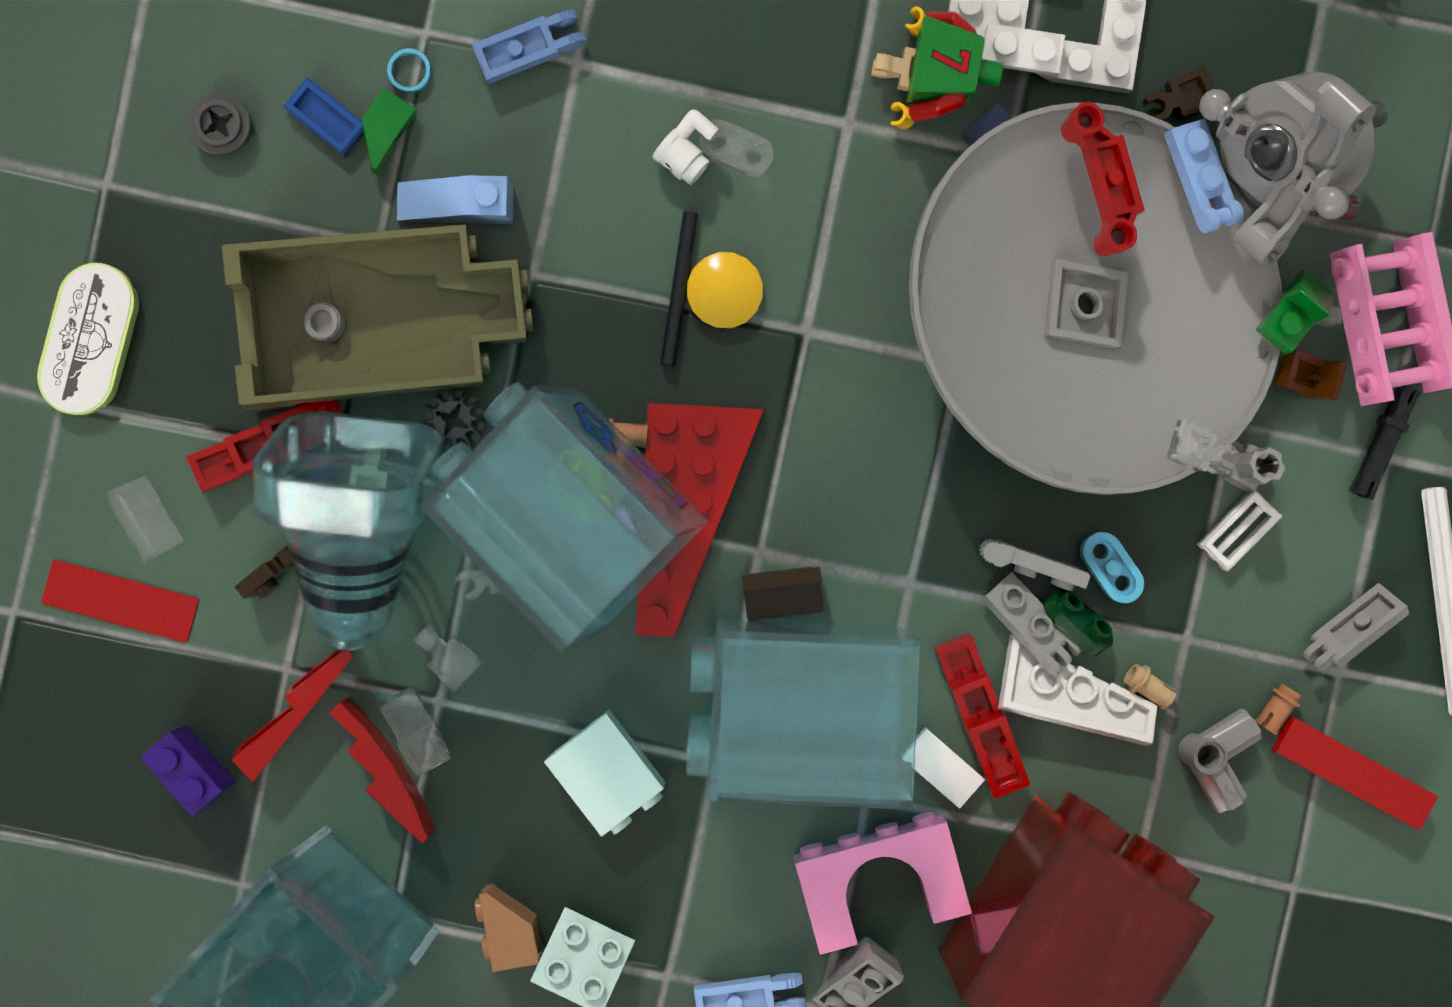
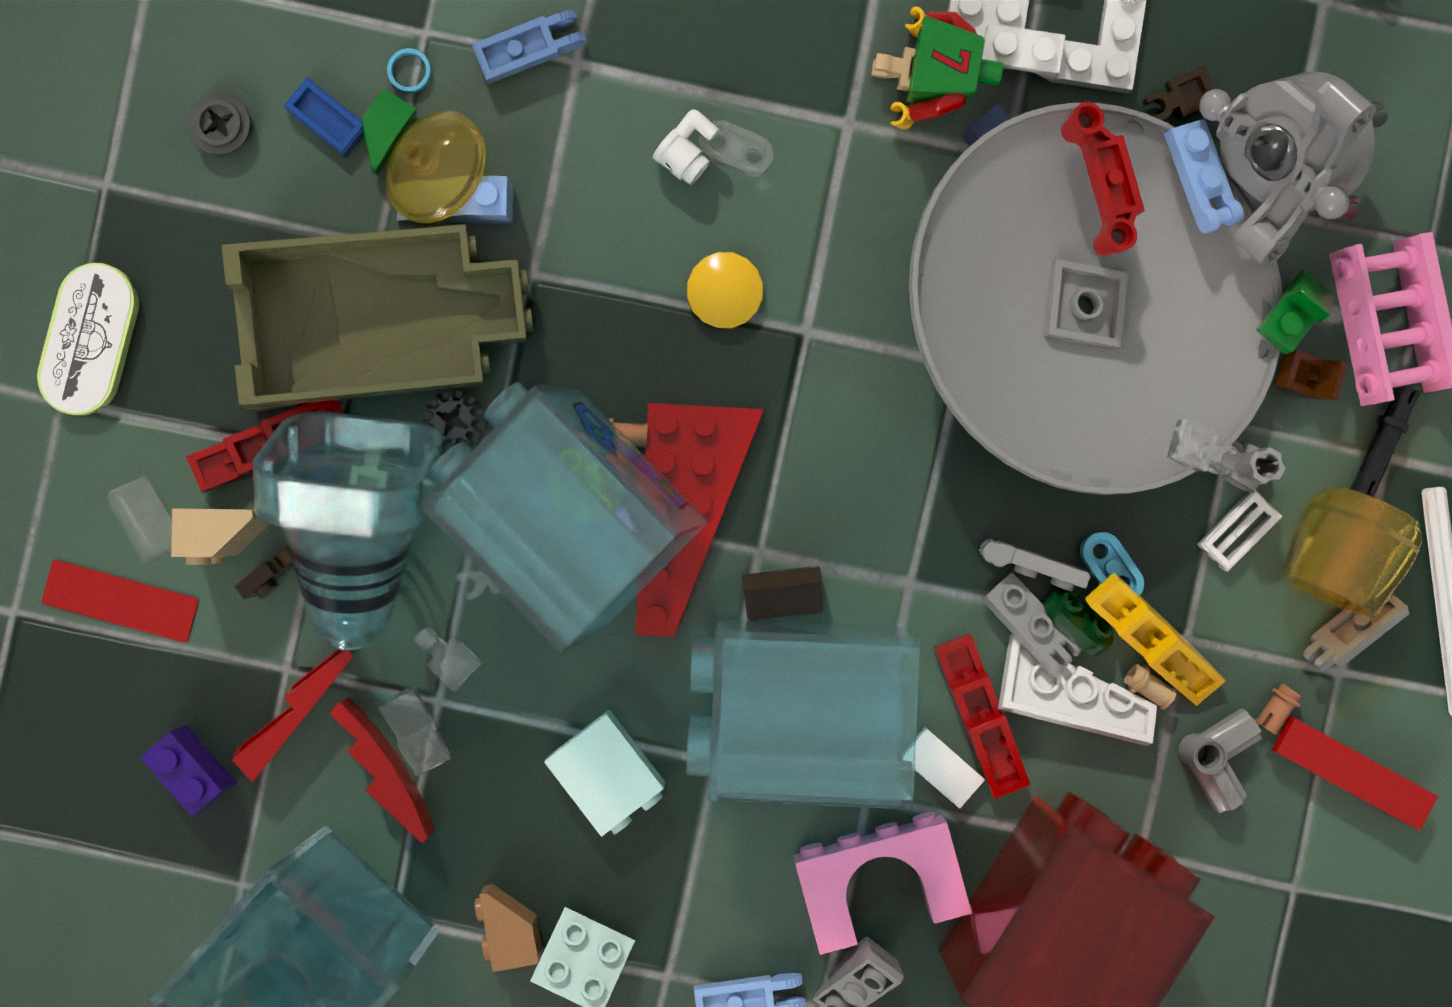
(211, 534): none -> tan slope
(324, 322): light grey tile -> none
(435, 167): none -> clear yellow dish
(679, 289): black bar -> none
(1155, 639): none -> yellow slope
(1351, 550): none -> clear yellow piece

